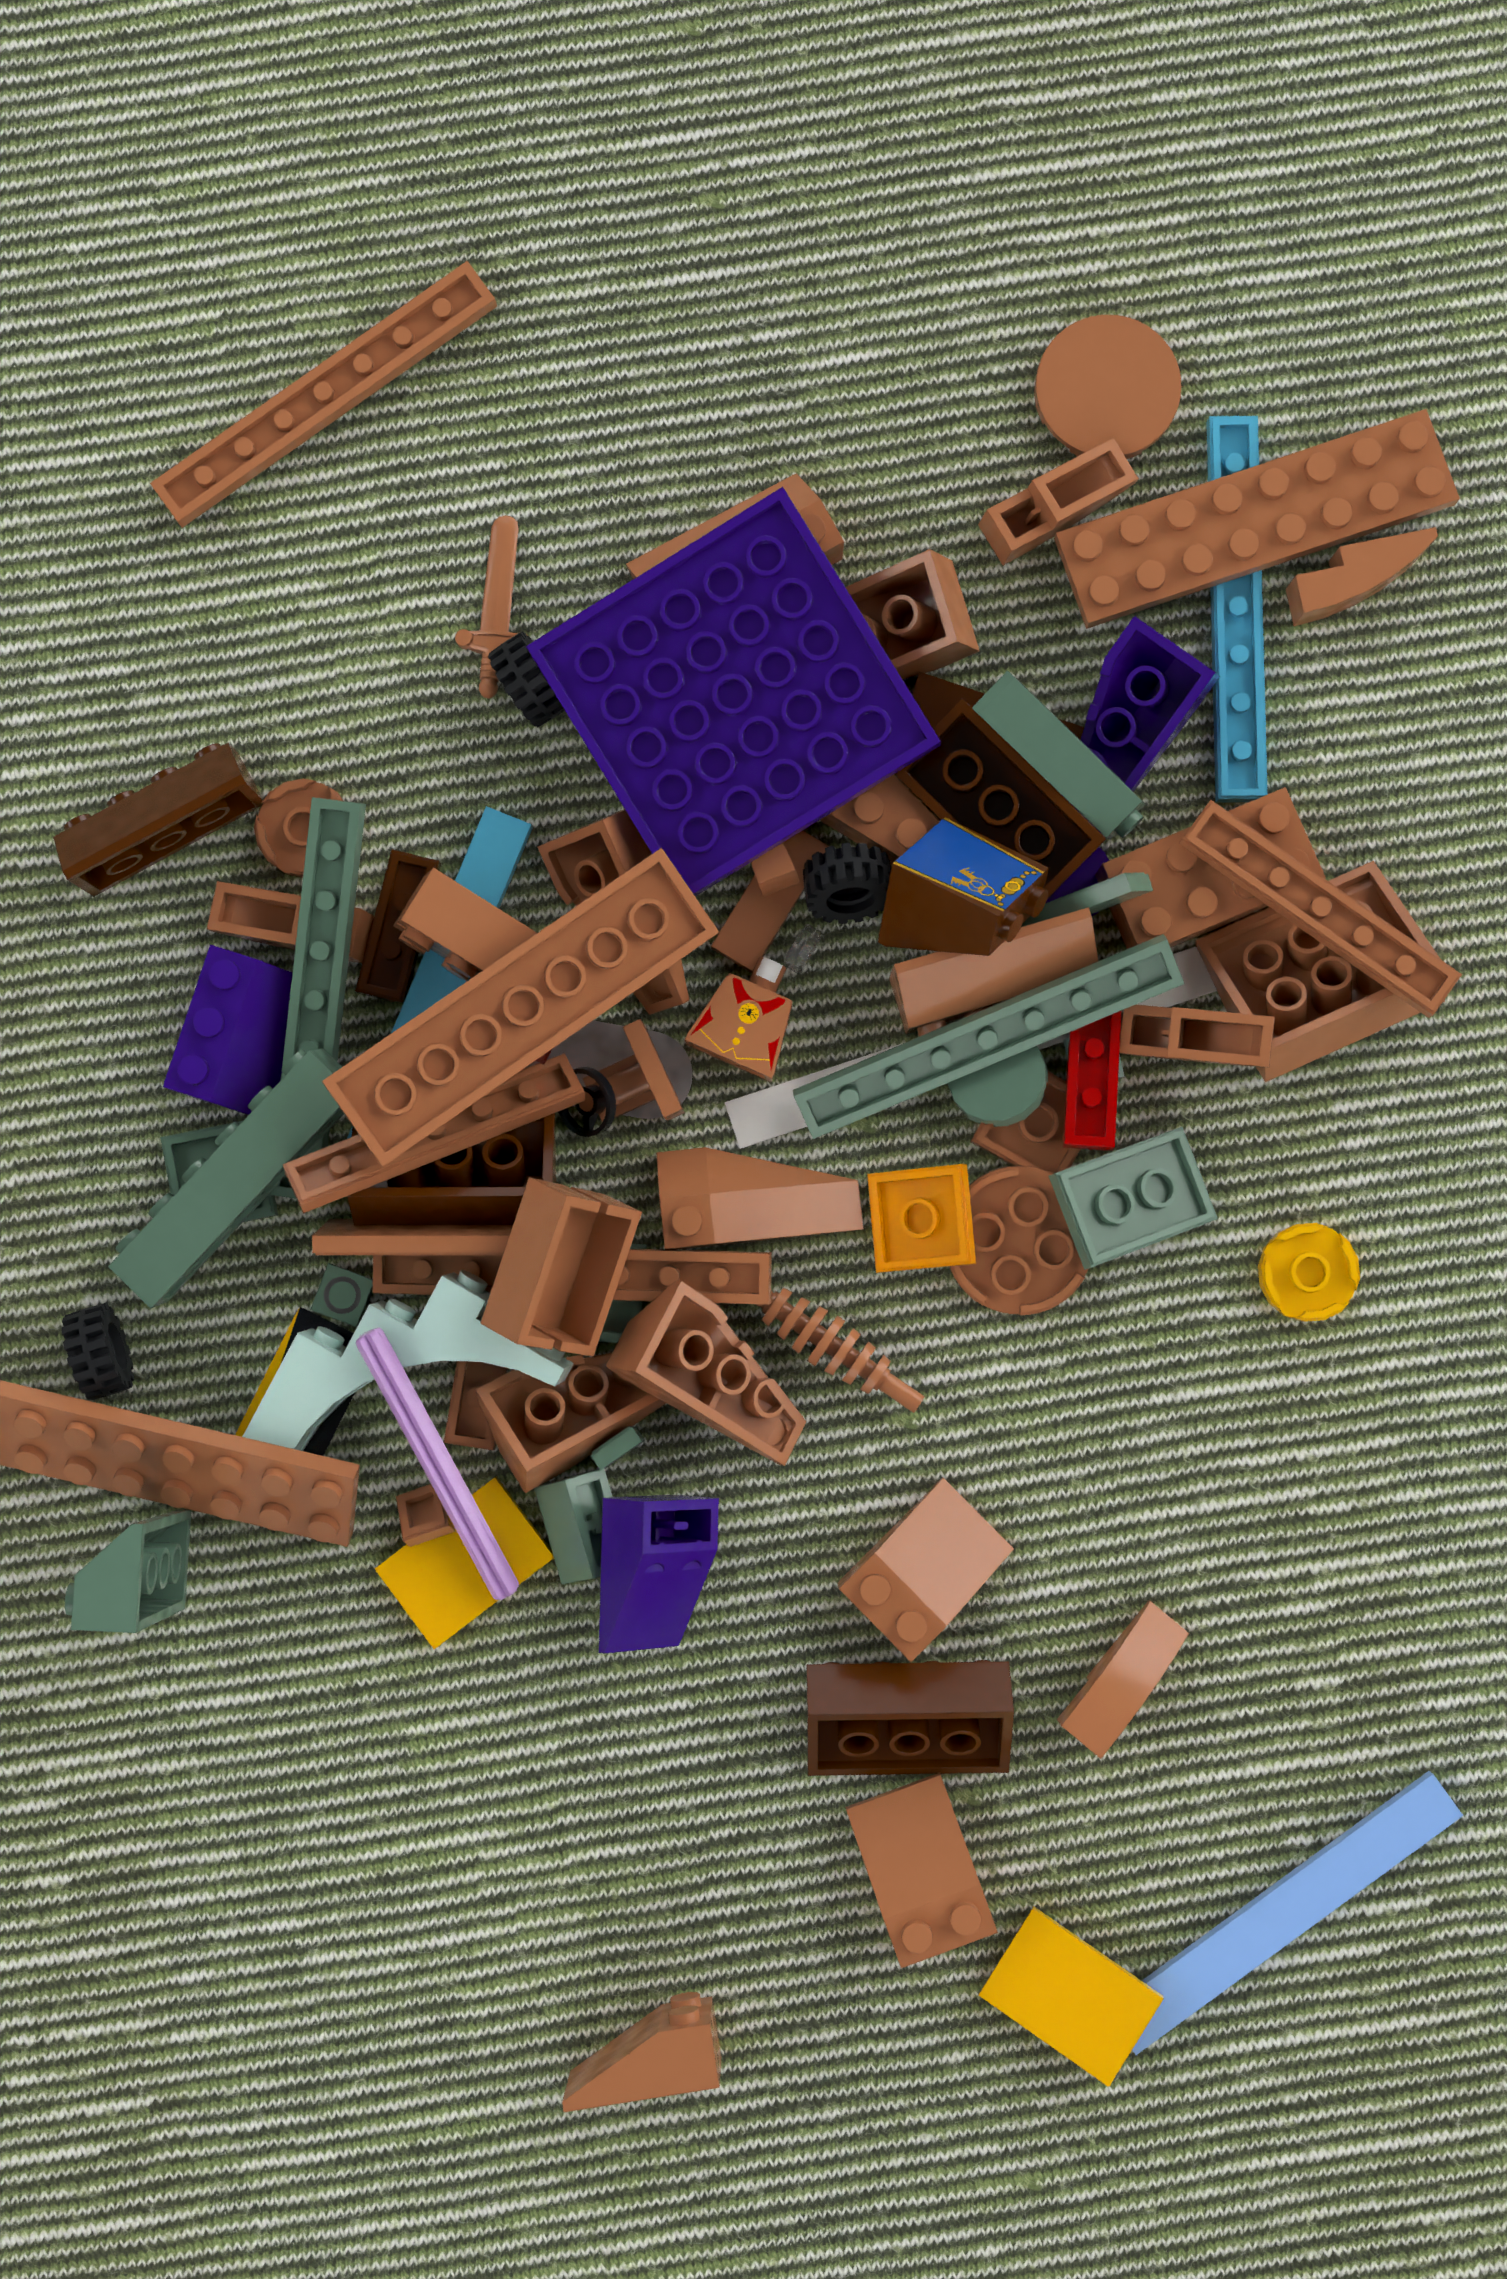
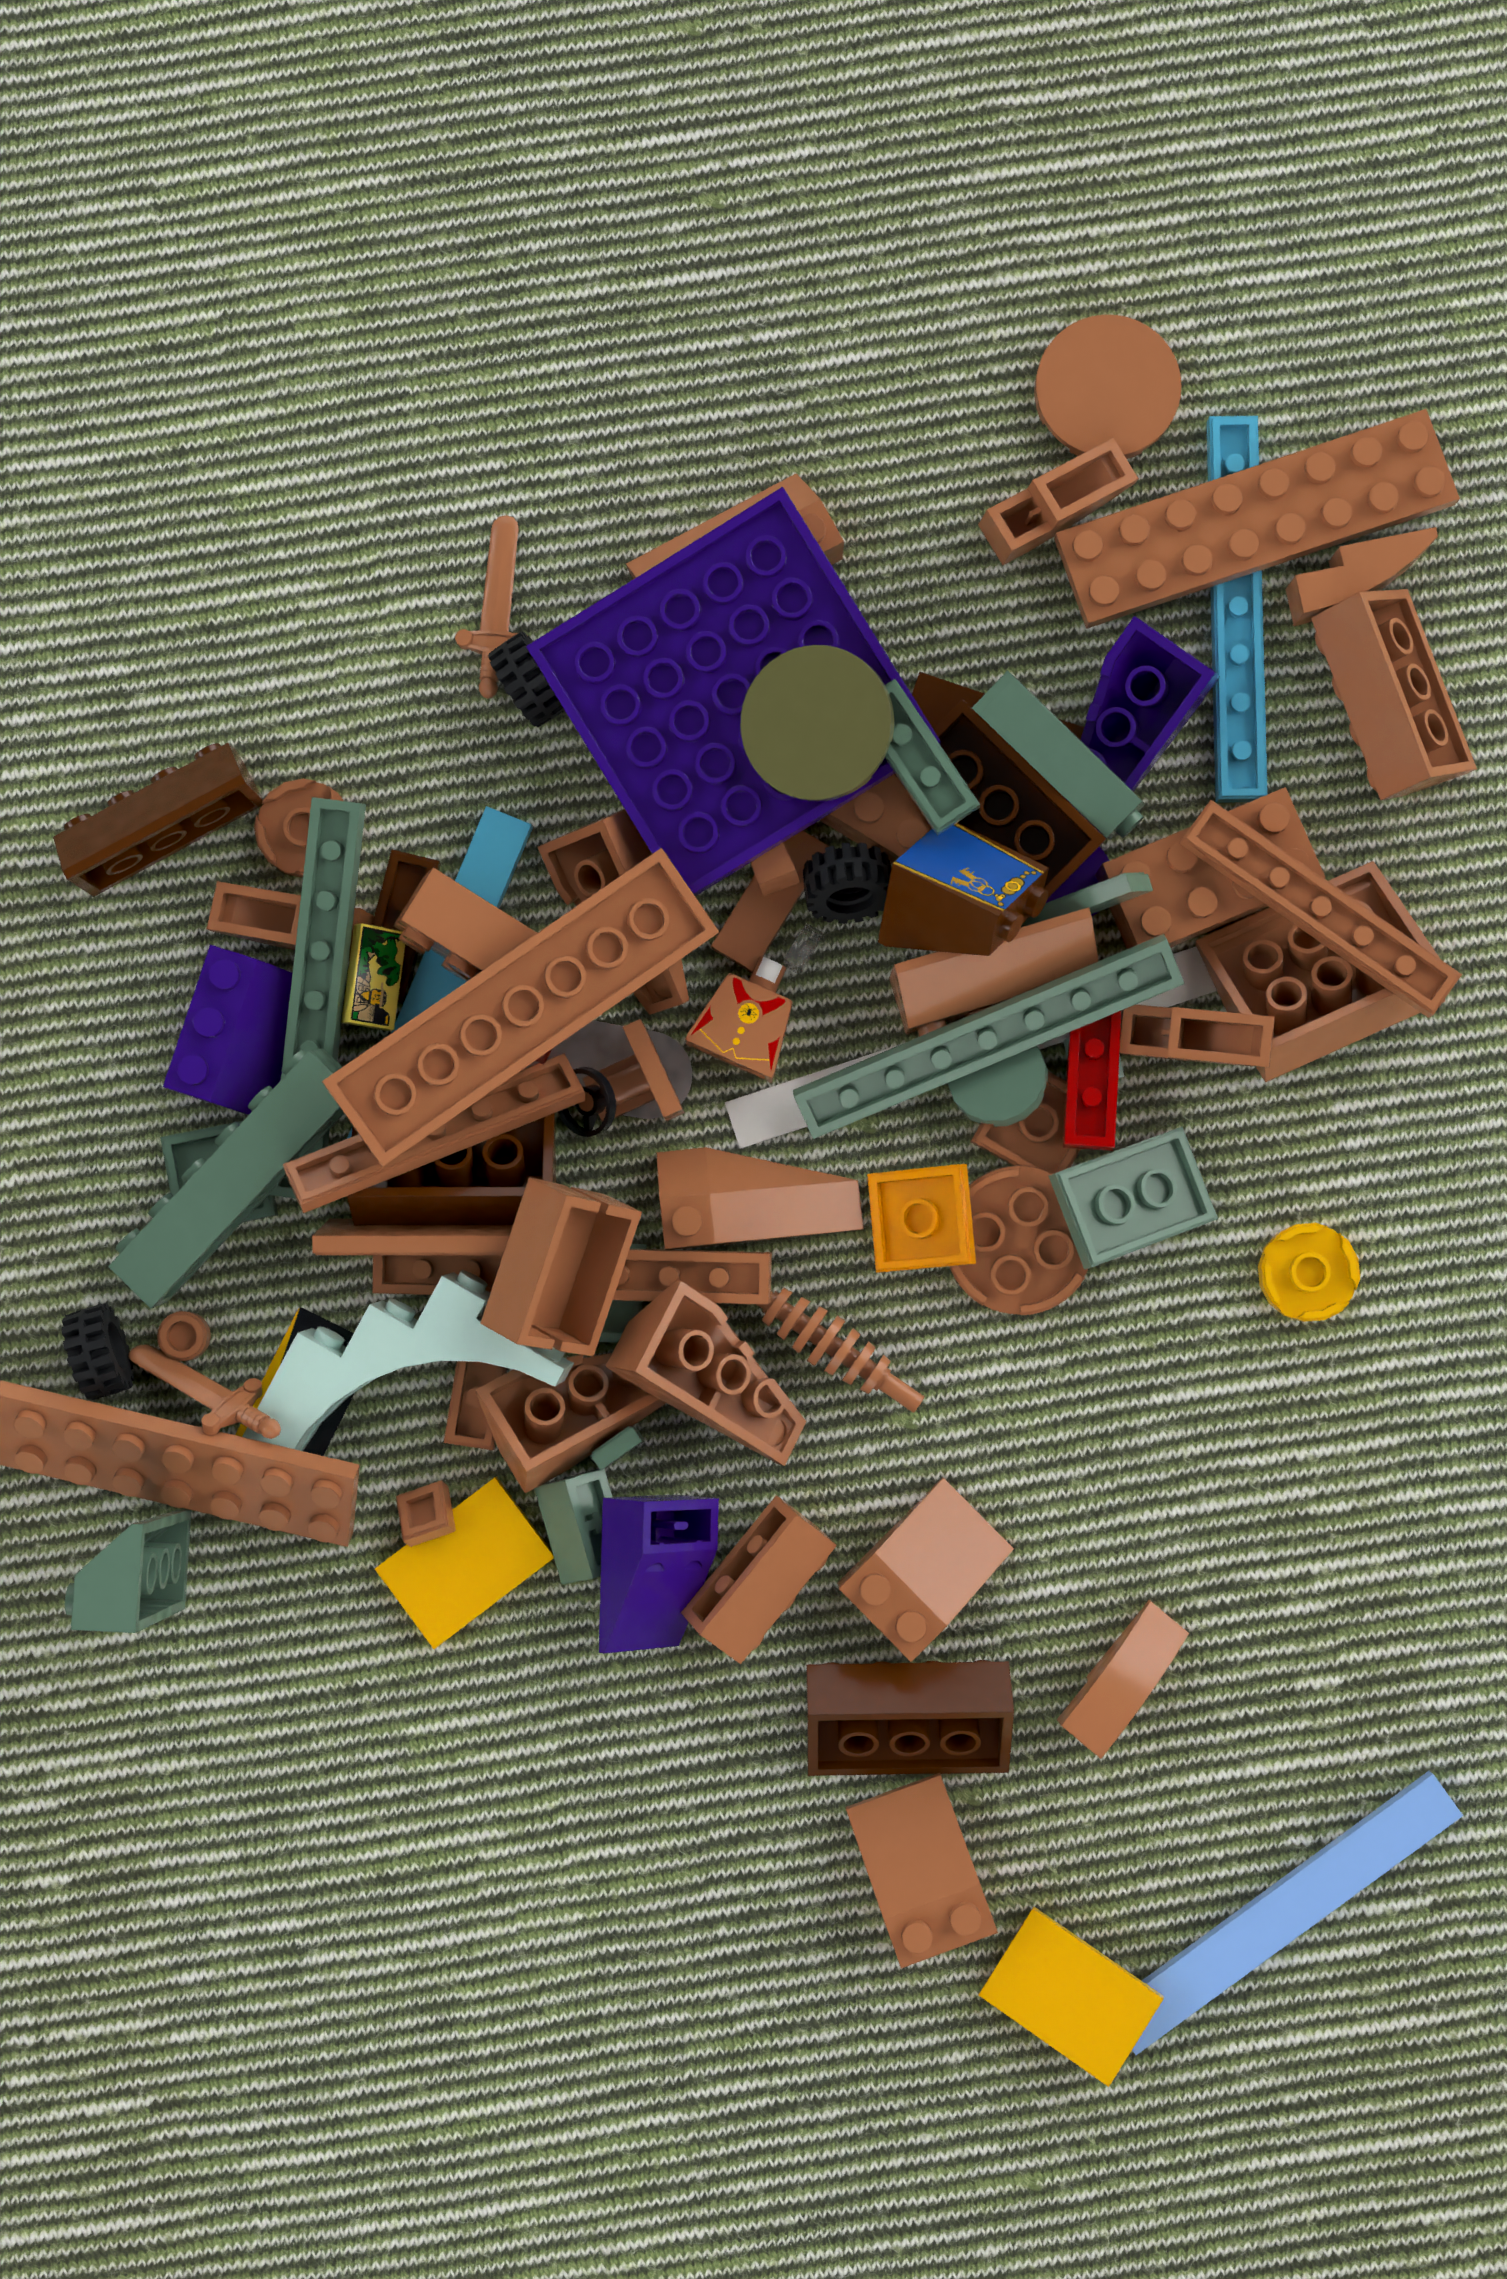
(183, 1336): none -> nougat tile
(226, 1405): none -> nougat sword
(324, 394): nougat plate -> none
(343, 1295): sand green tile -> none
(373, 977): none -> tile
(437, 1463): lavender axle -> none
(657, 2057): nougat slope -> none
(758, 1580): none -> nougat brick
(817, 723): none -> olive tile
(917, 613): nougat slope -> none
(926, 767): none -> sand green tile
(1392, 692): none -> nougat slope

